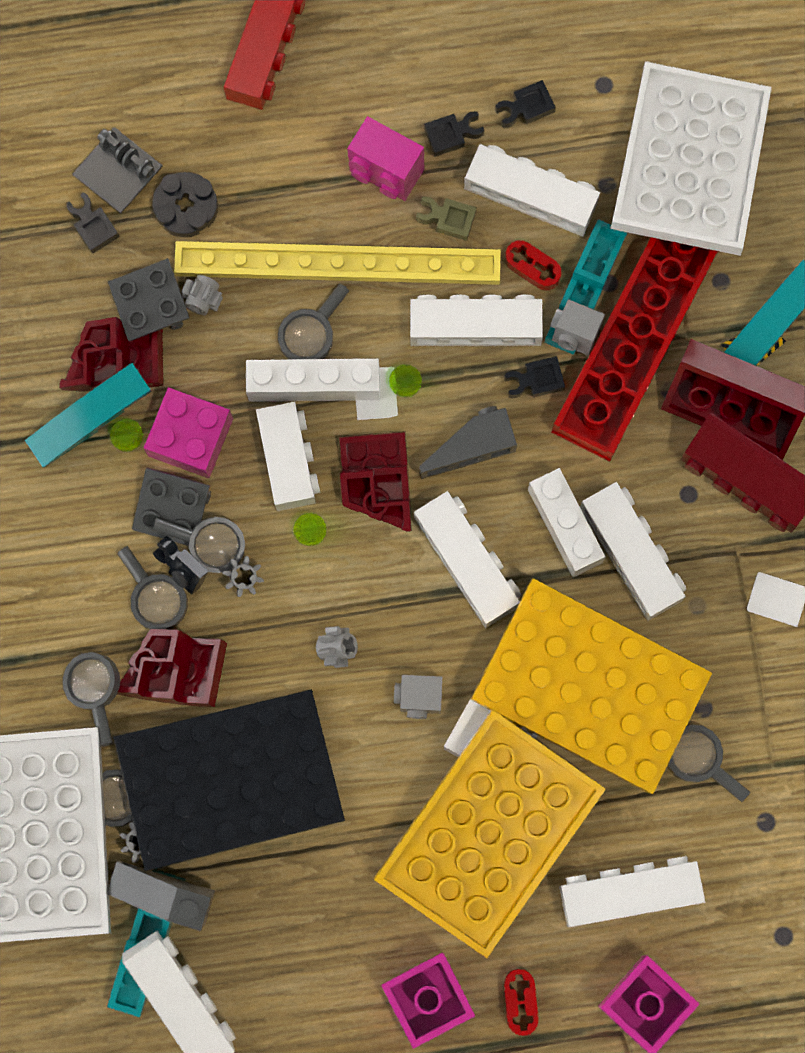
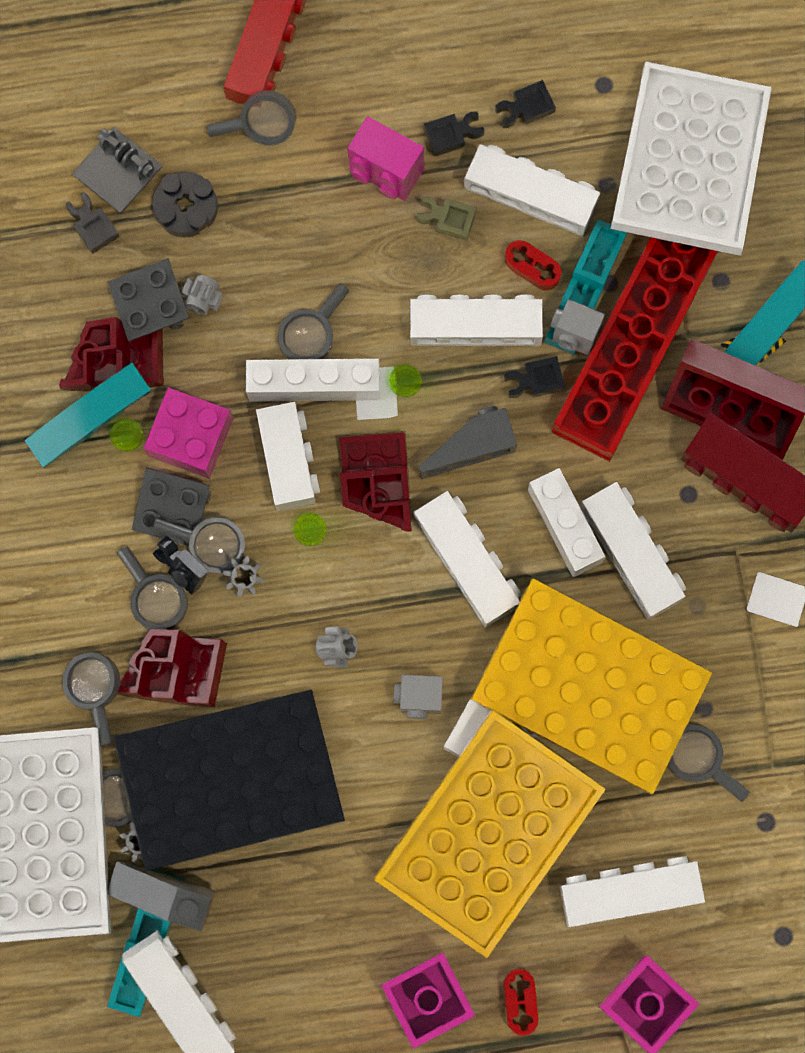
(265, 118): none -> piece
(337, 262): light yellow plate -> none

